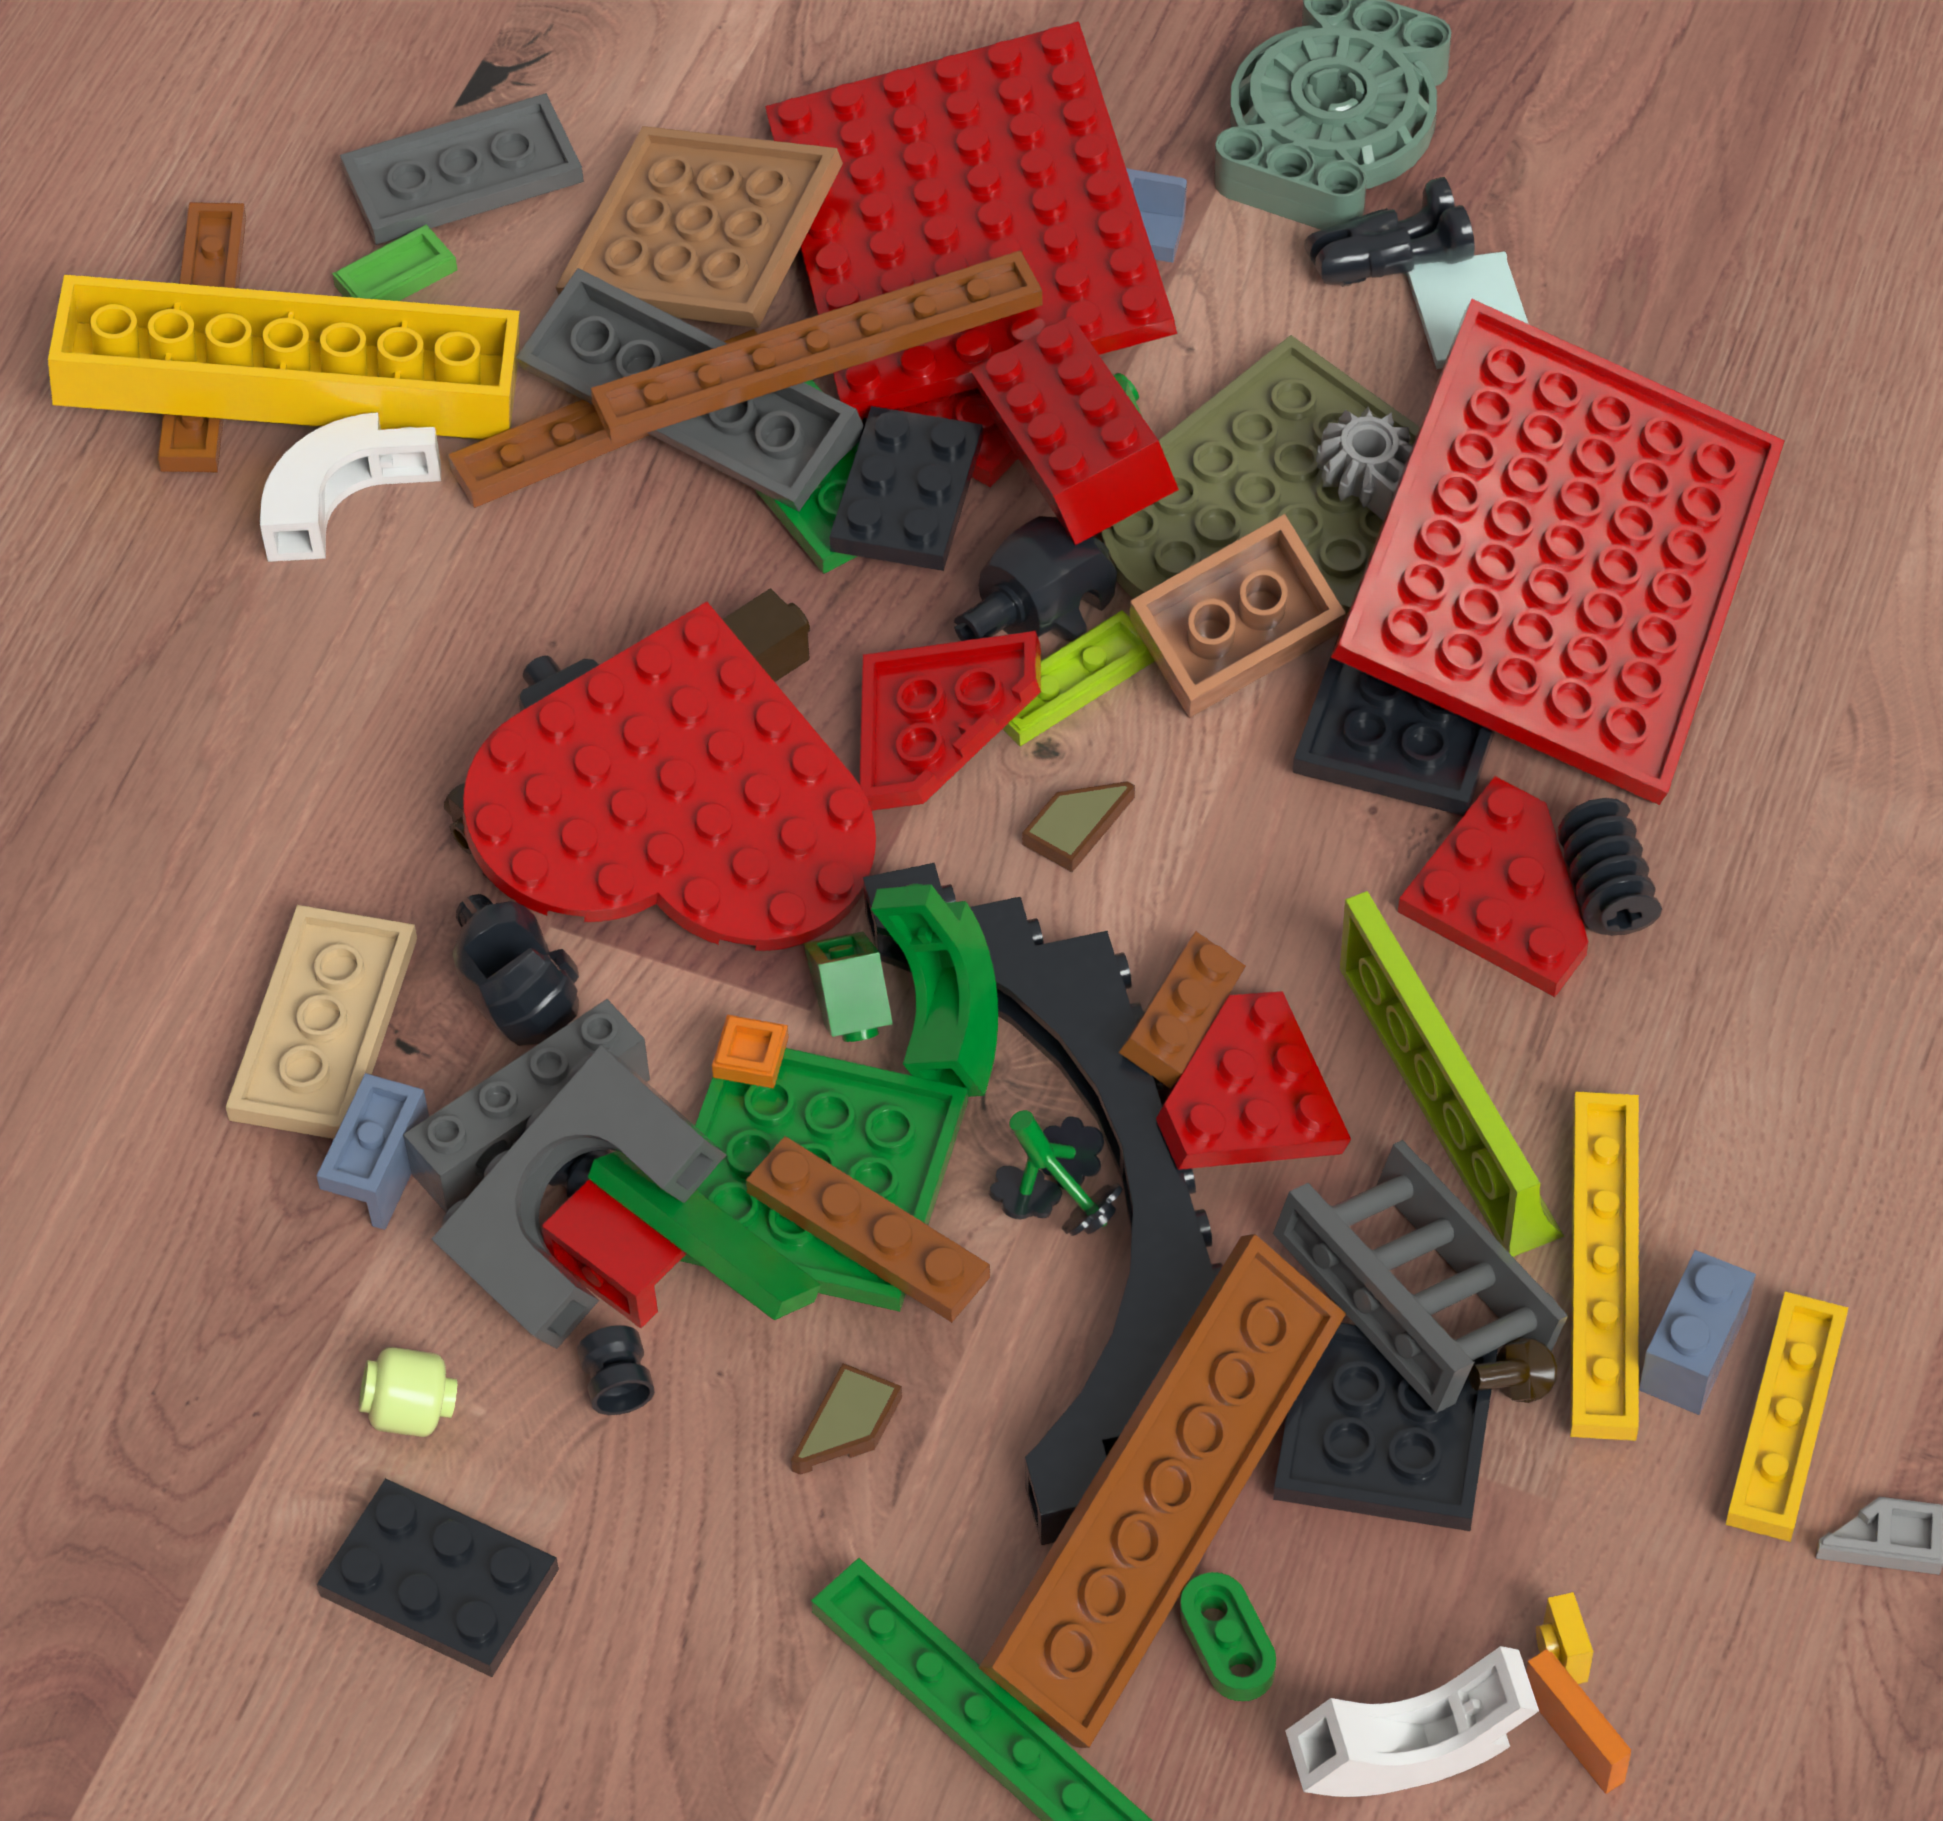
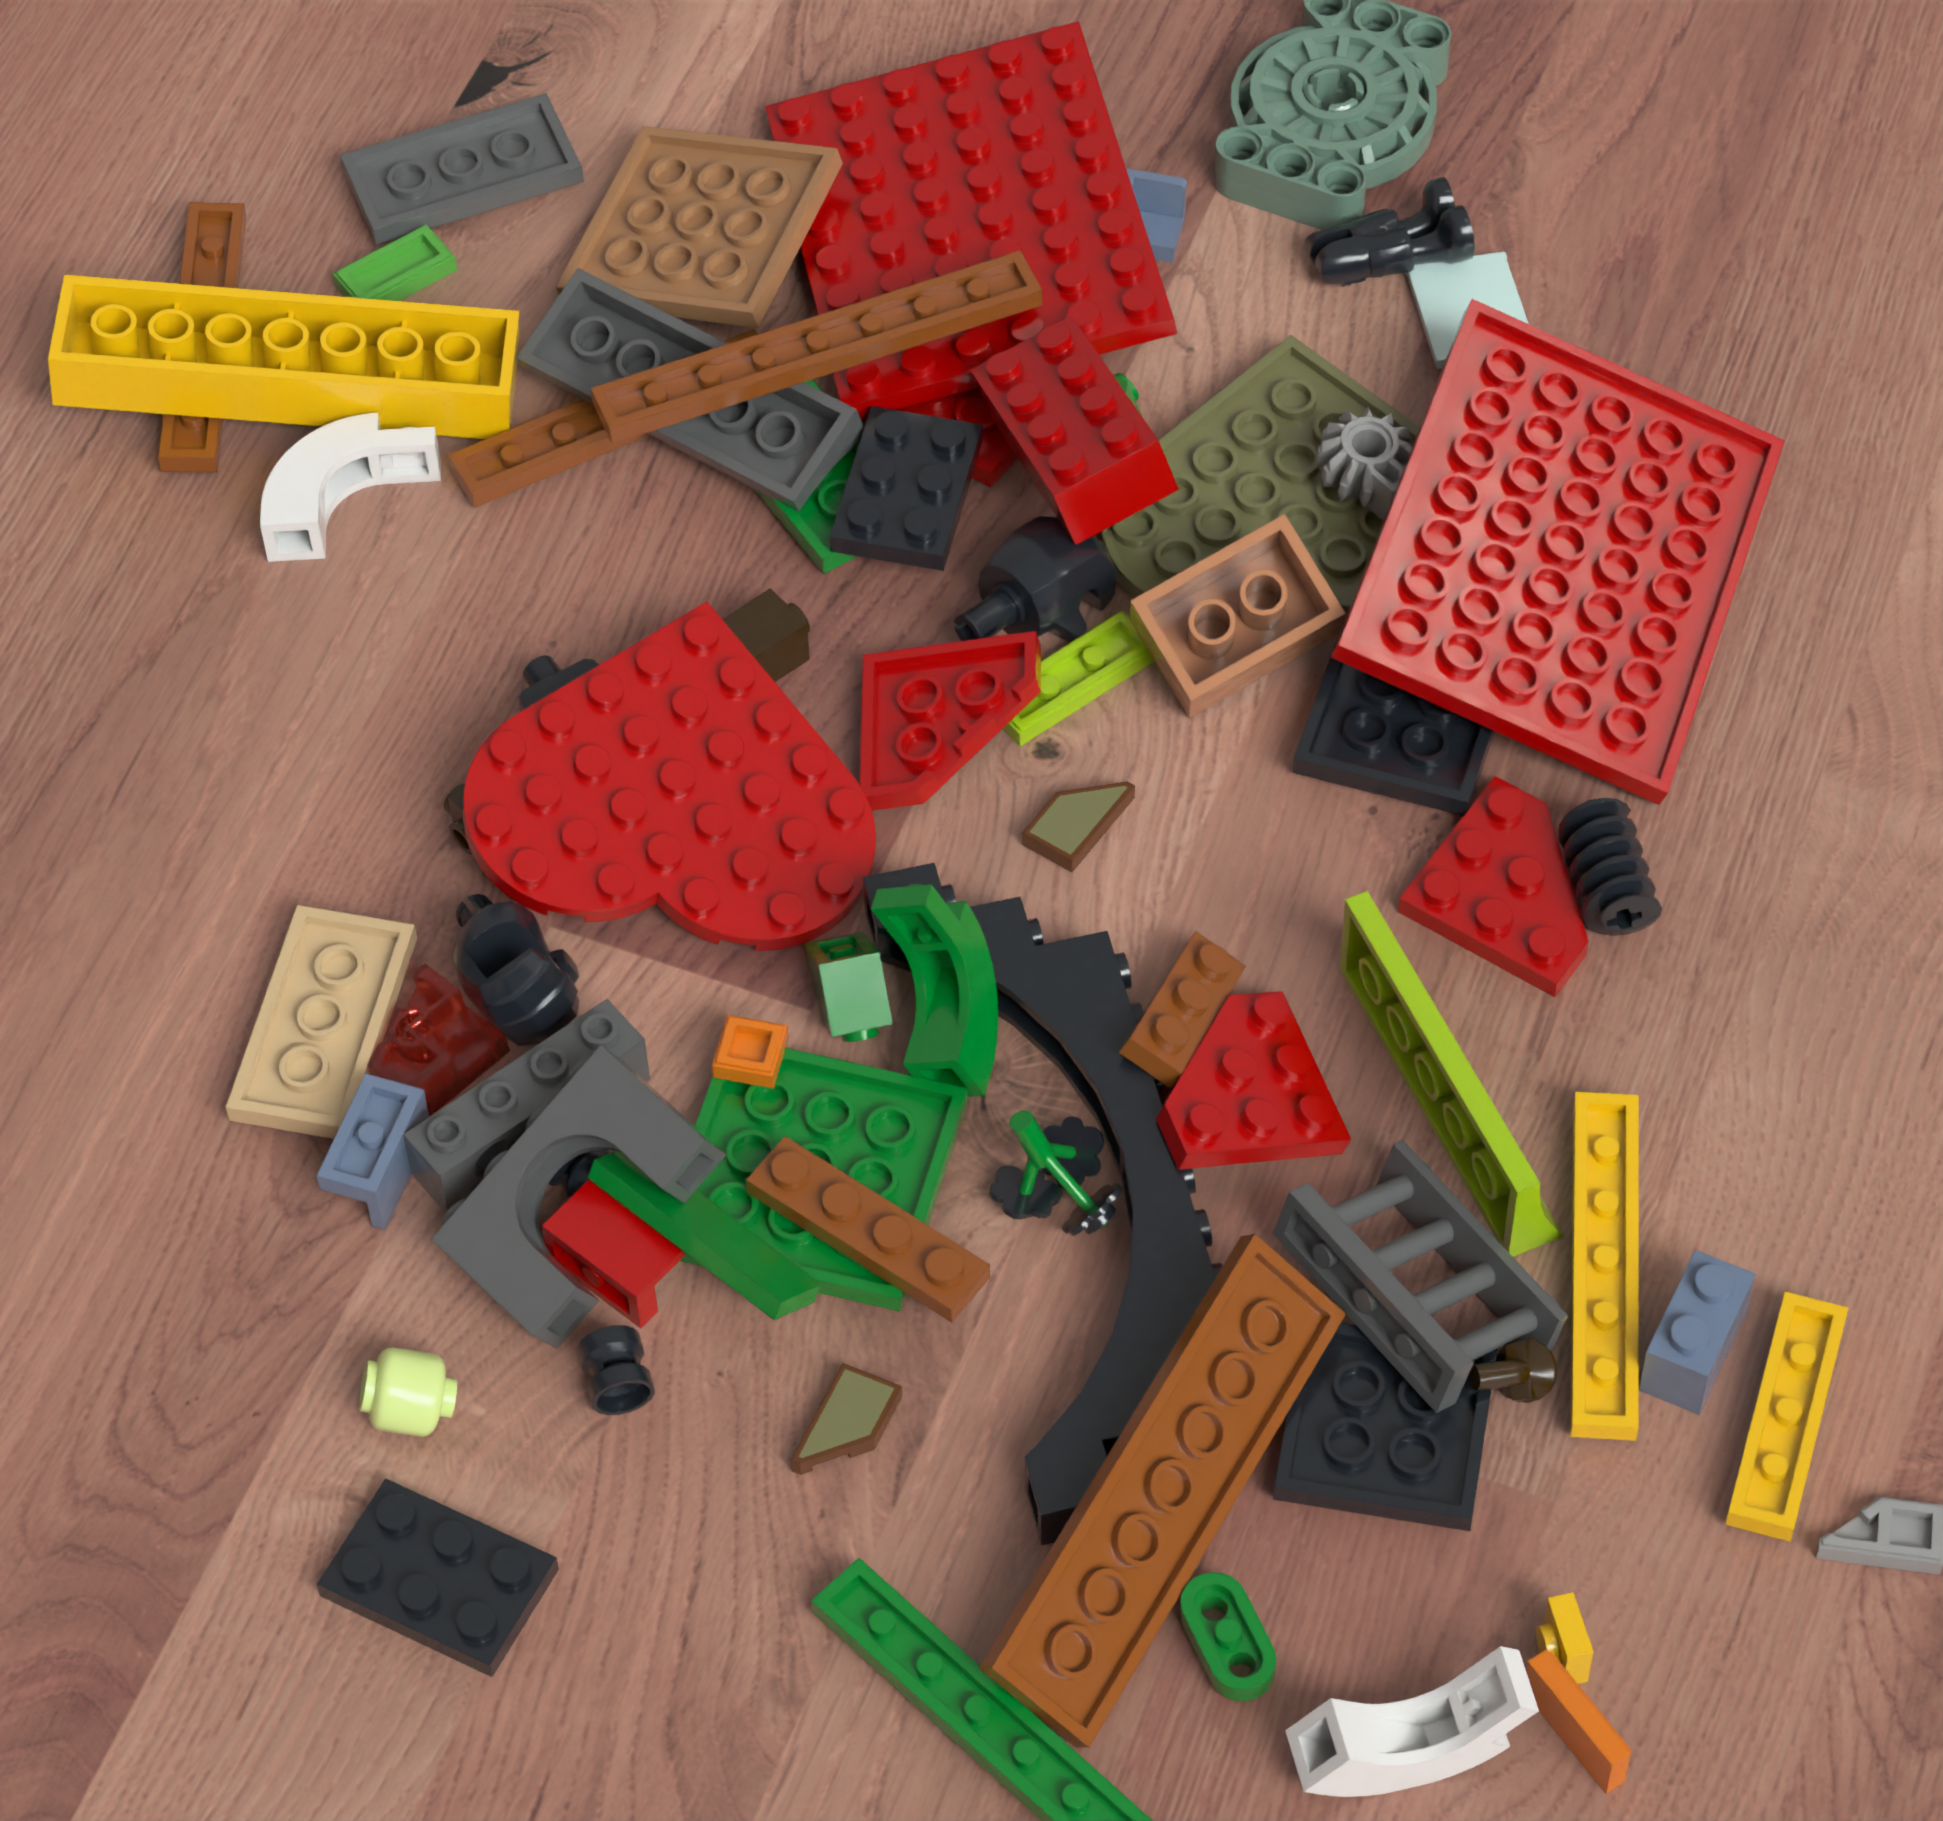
(437, 1042): none -> clear red slope

